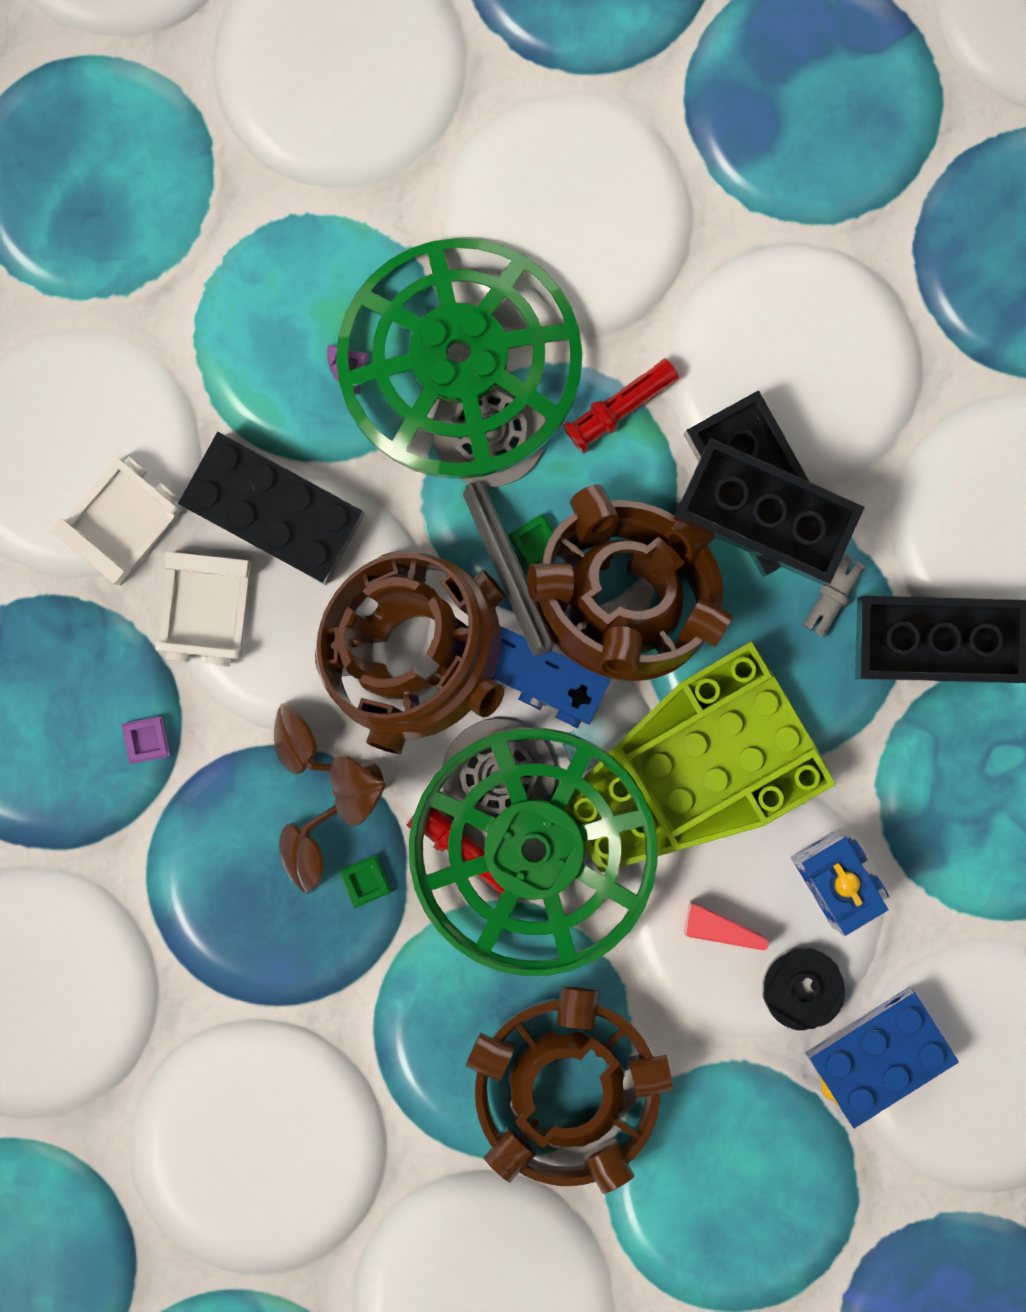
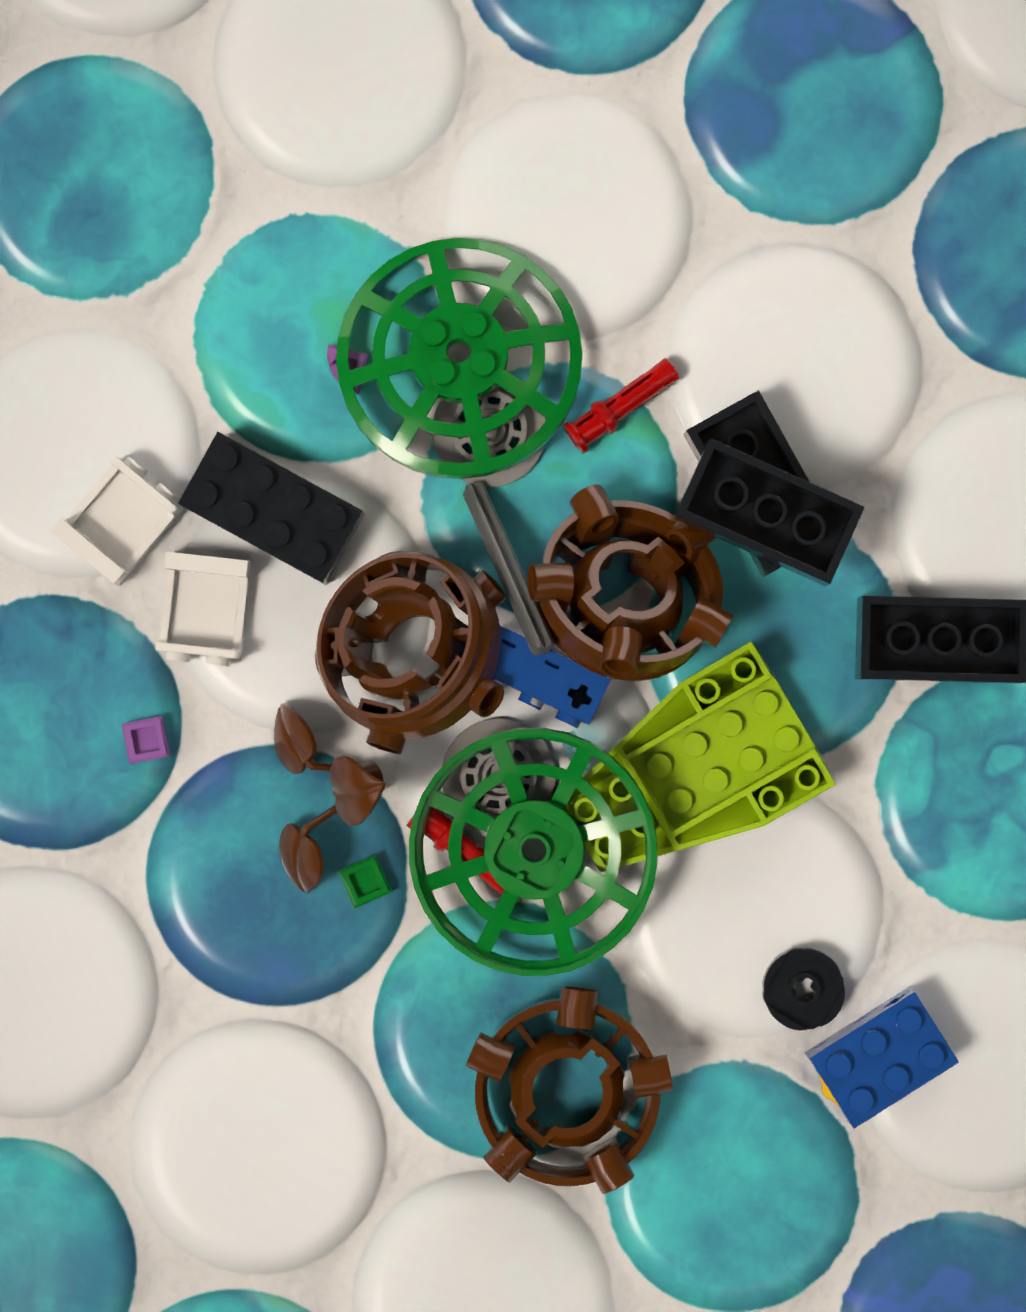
(532, 539): green tile -> none
(710, 926): coral slope -> none
(834, 596): light grey pin -> none
(840, 882): blue piece -> none

